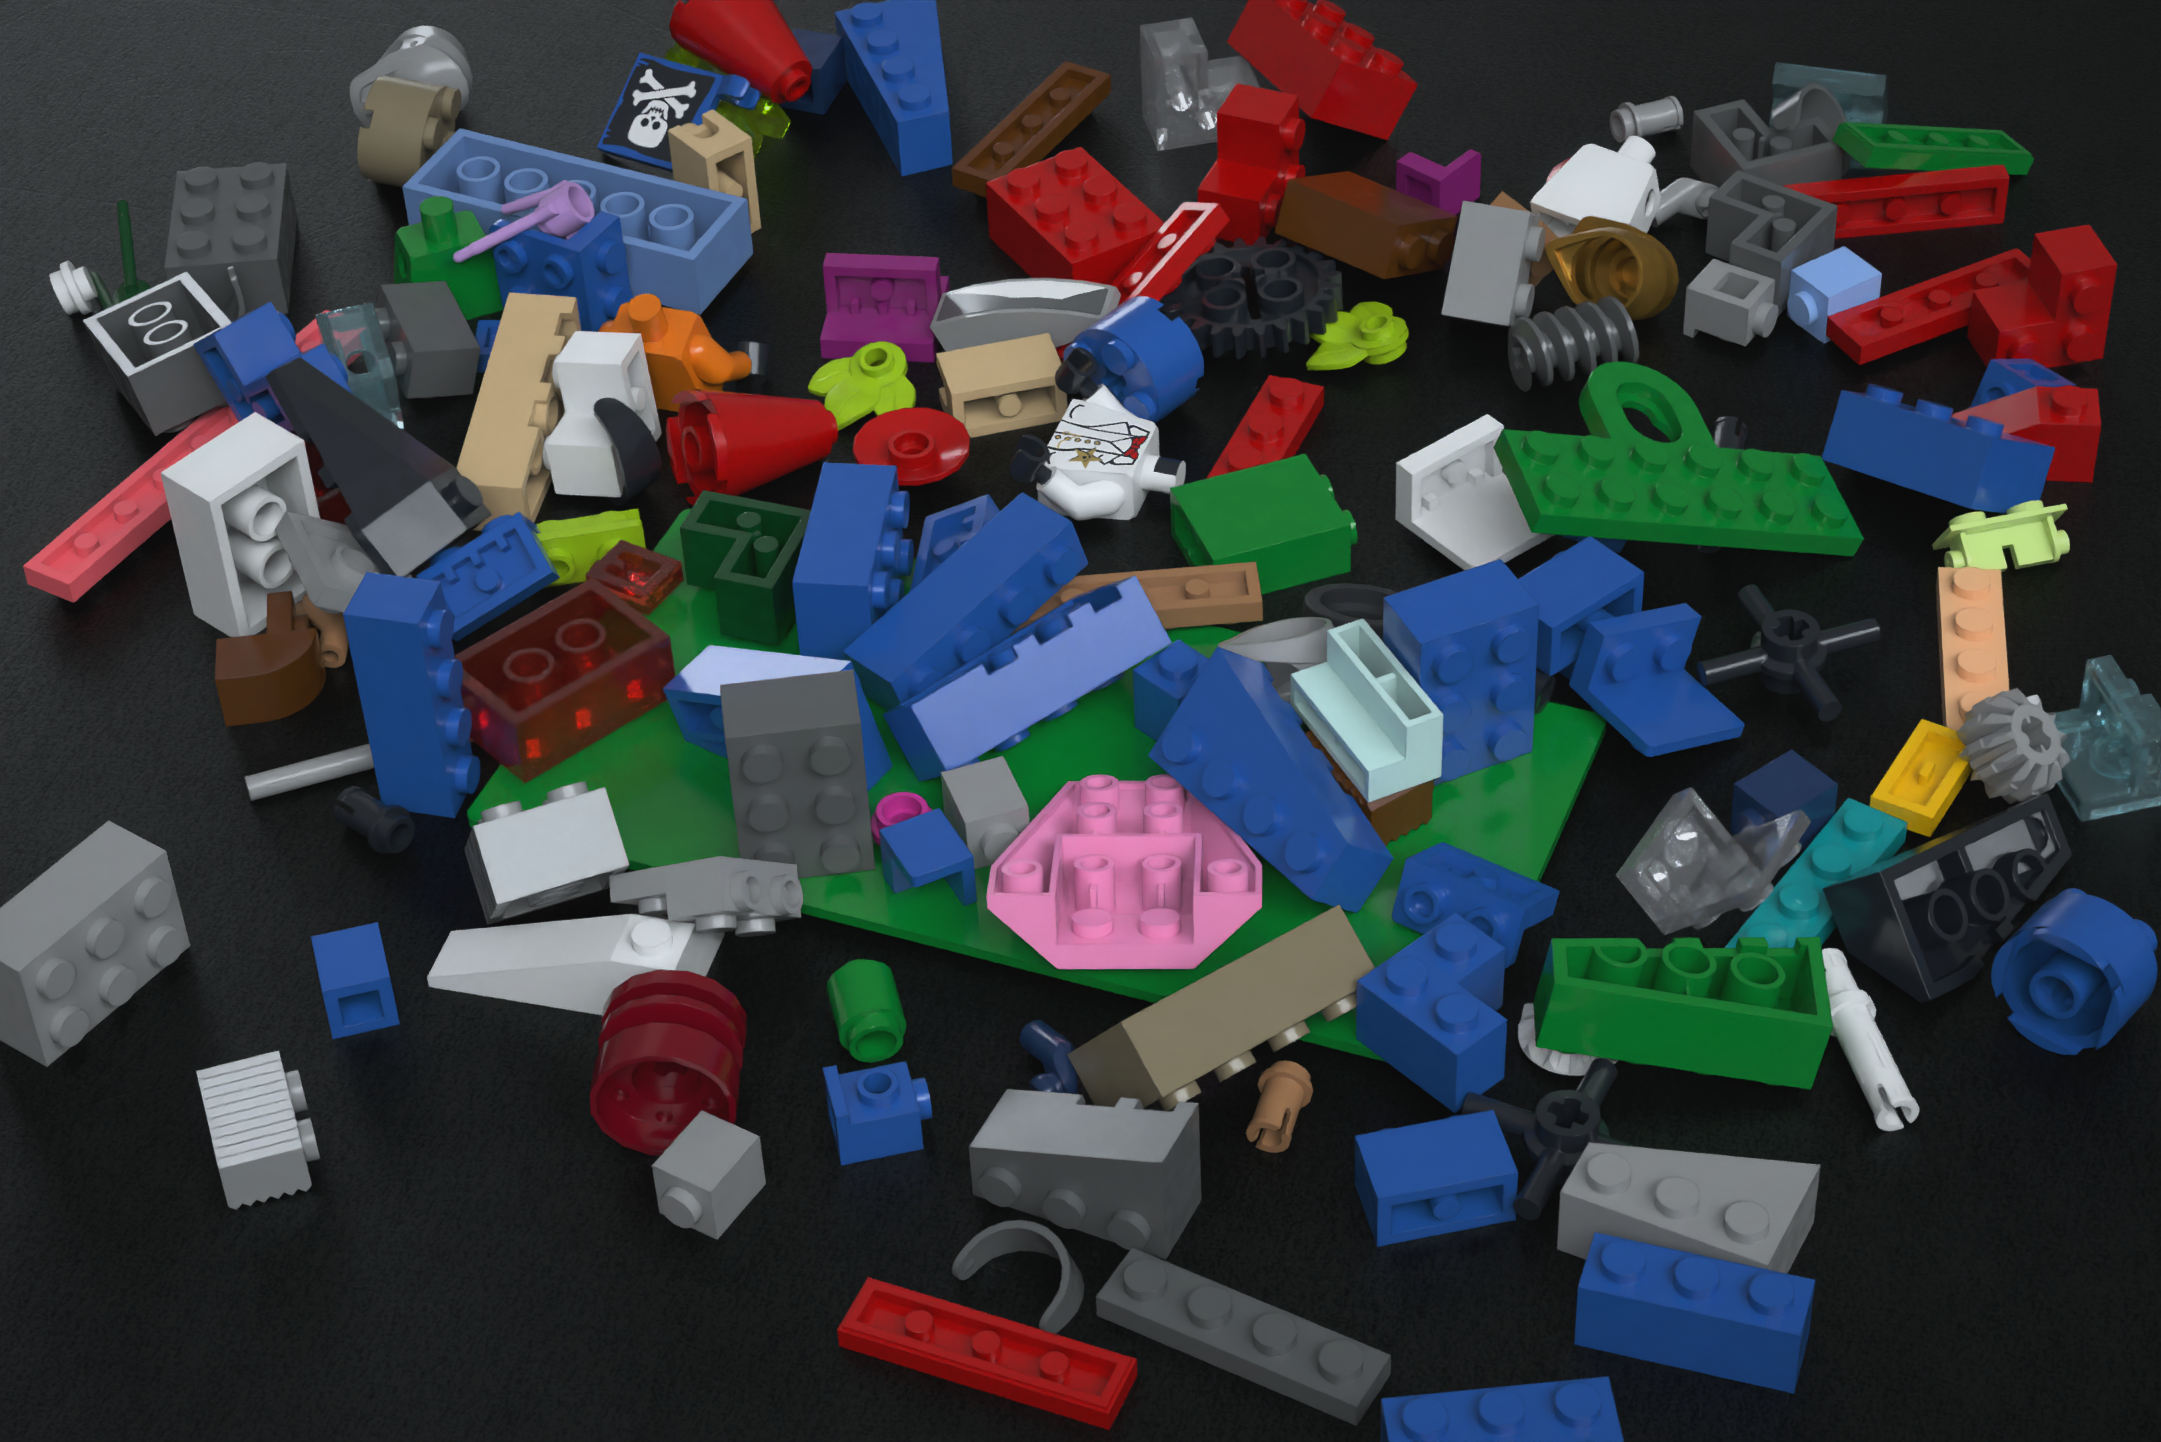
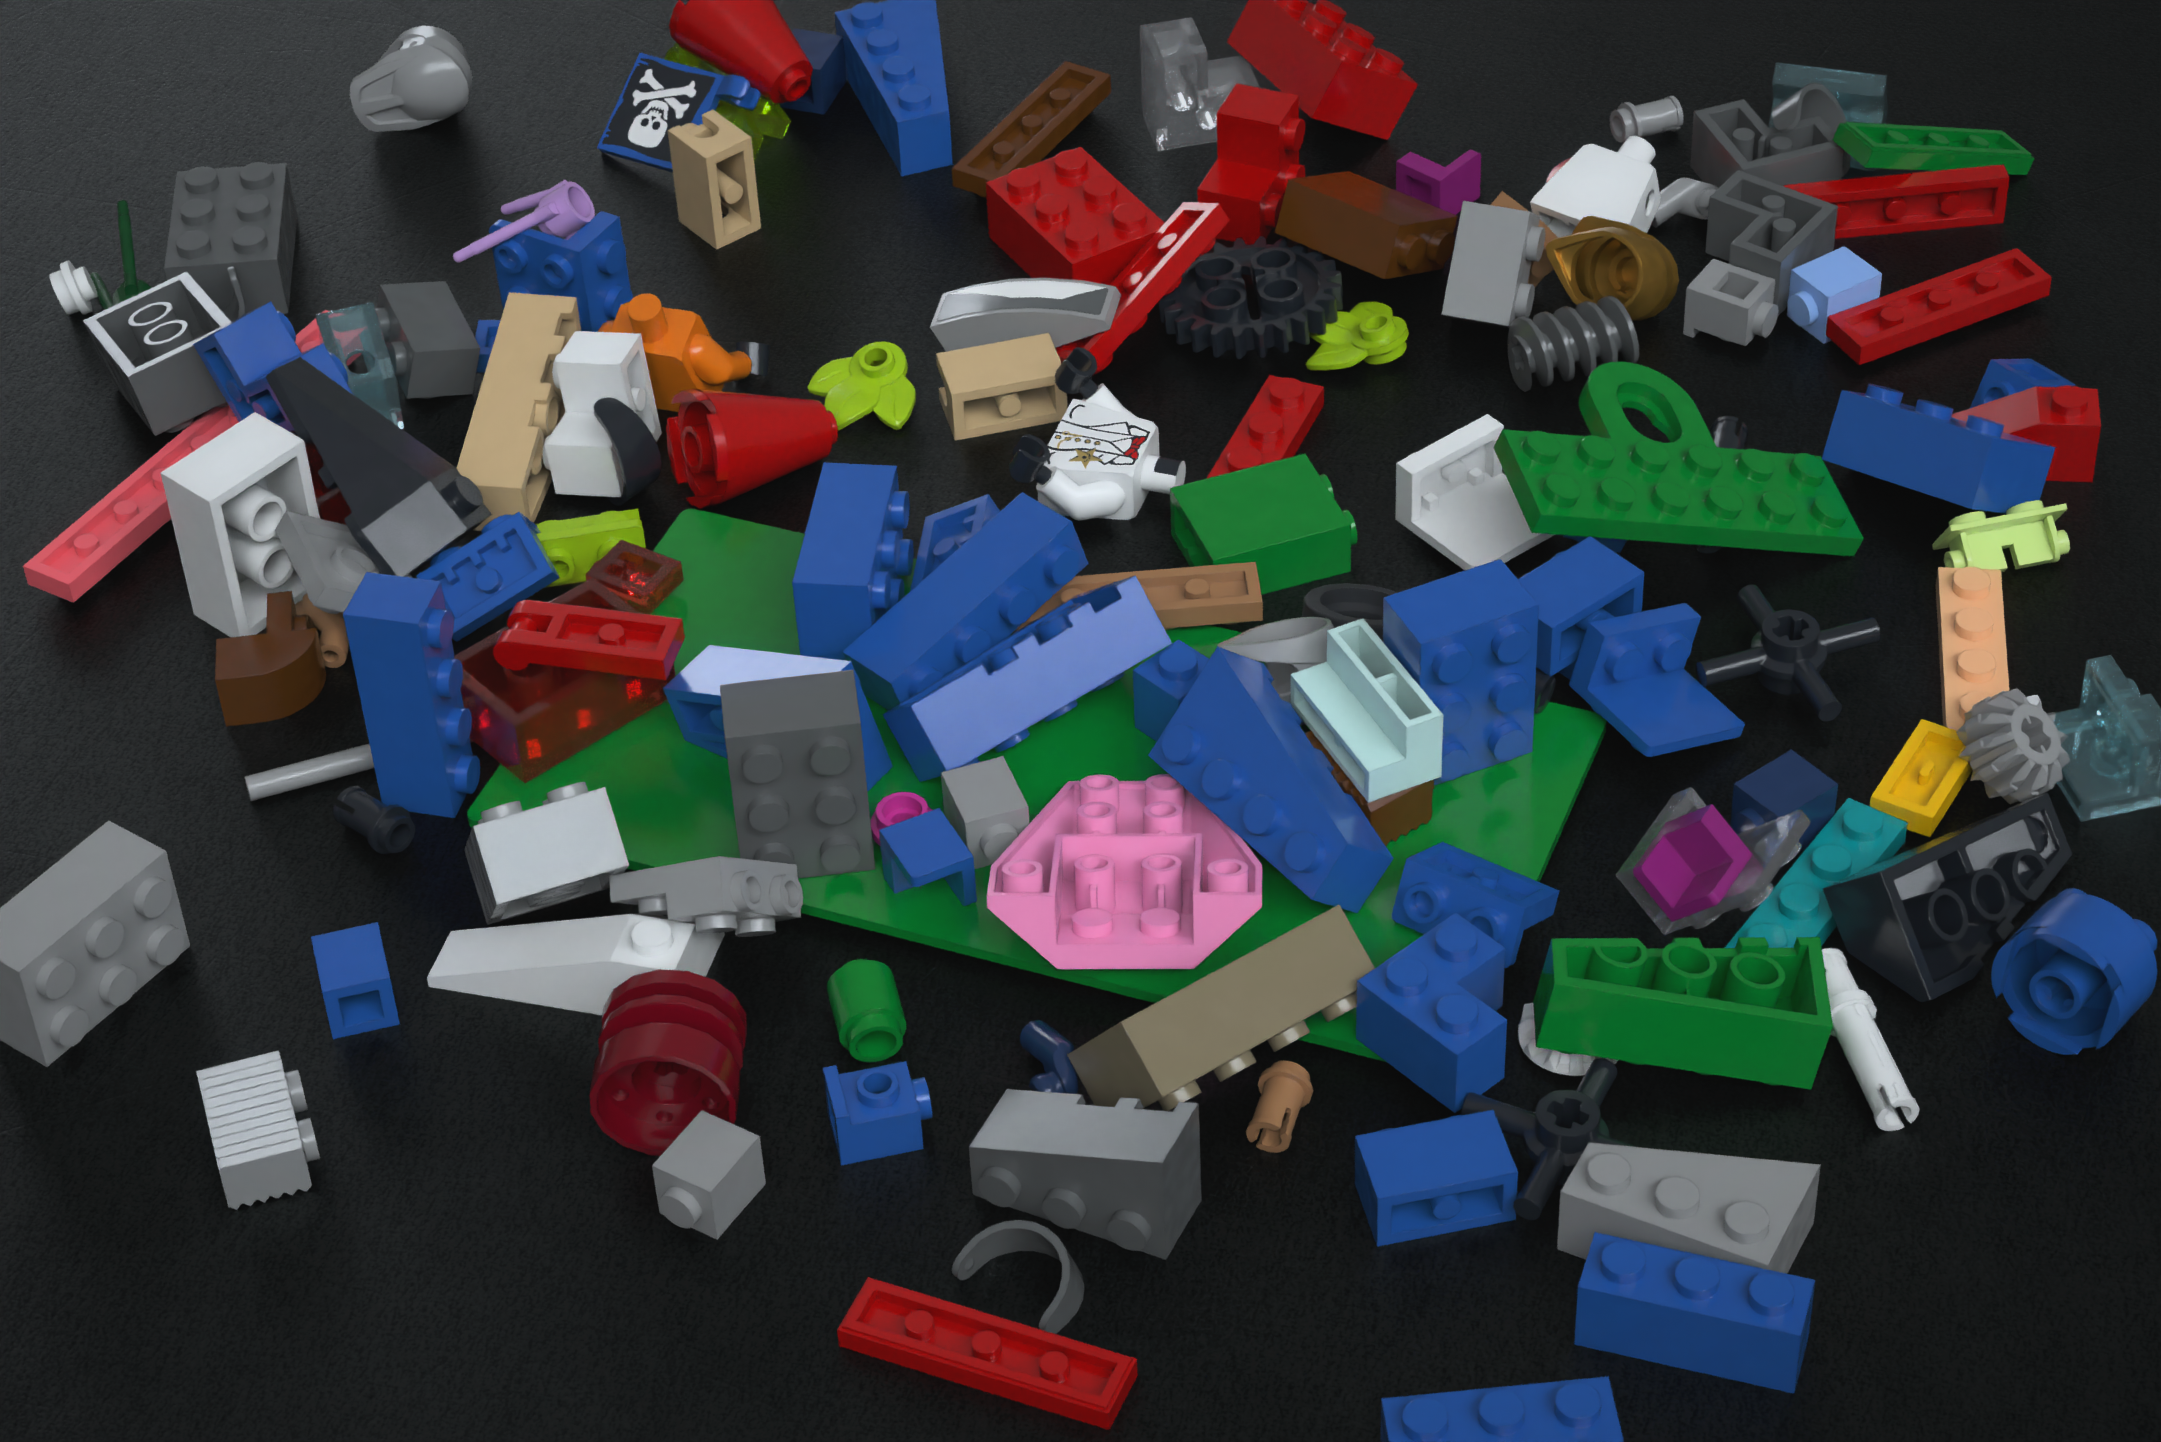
(406, 127): dark tan brick -> none
(427, 250): green torso -> none
(589, 639): none -> red plate
(676, 235): medium blue brick -> none
(748, 558): dark green brick -> none
(881, 301): magenta bracket -> none
(917, 440): red dish -> none
(1143, 358): blue brick -> none
(1244, 1336): dark grey plate -> none
(1692, 863): none -> magenta panel
(2055, 314): red brick -> none

